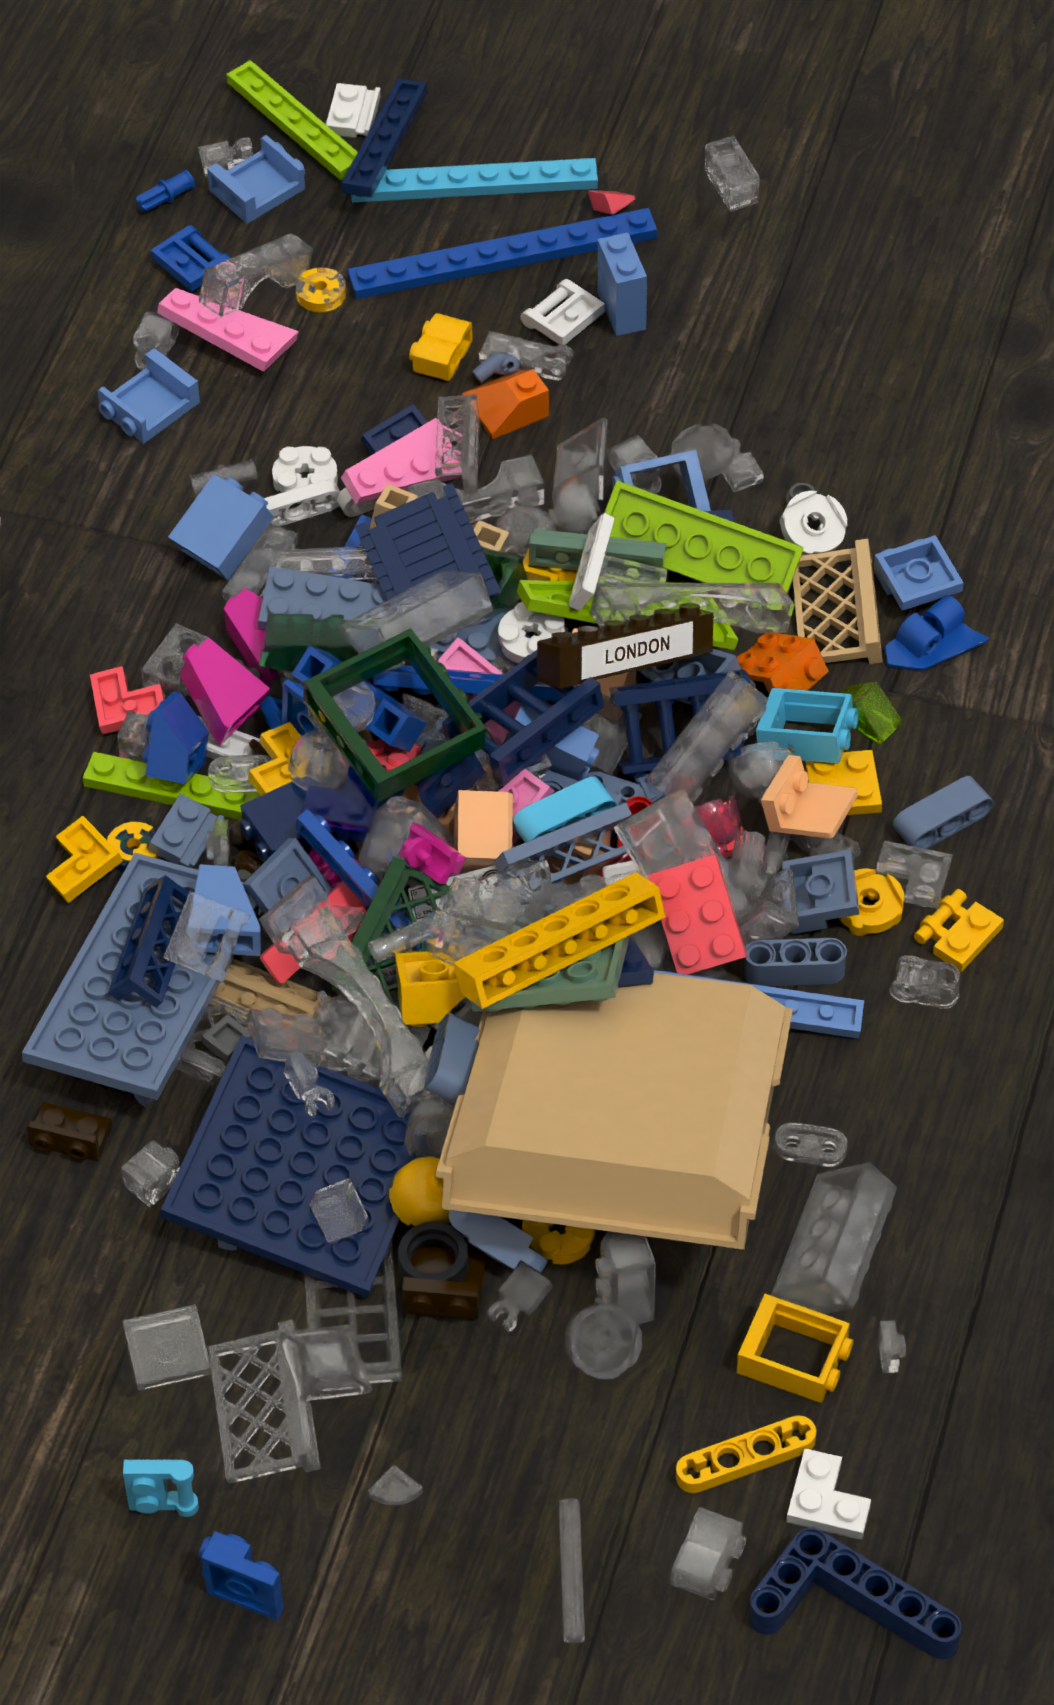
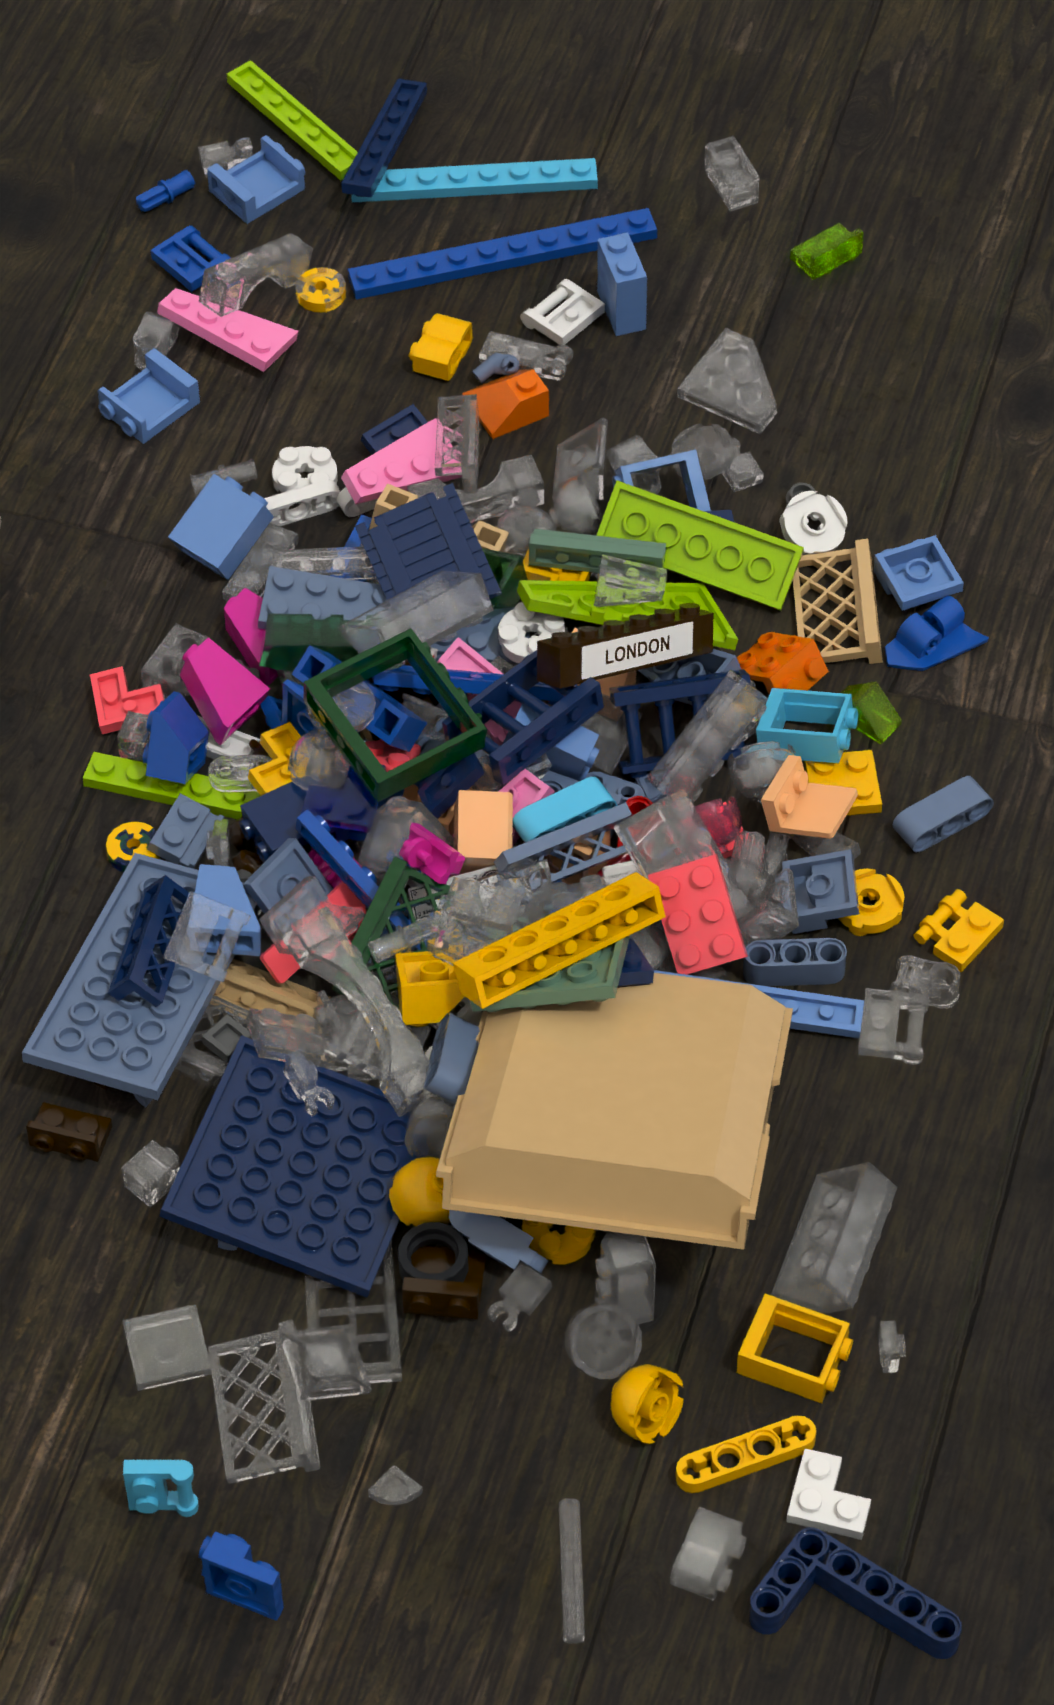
(89, 860): yellow plate -> none
(338, 1210): clear panel -> none
(353, 110): white plate -> none
(591, 561): white tile -> none
(609, 201): coral slope -> none
(646, 1402): none -> yellow cylinder
(731, 383): none -> clear plate
(744, 605): clear arch -> none
(811, 1143): clear plate -> none
(827, 250): none -> clear neon green bracket
(881, 1024): none -> clear plate
(923, 867): clear plate -> none

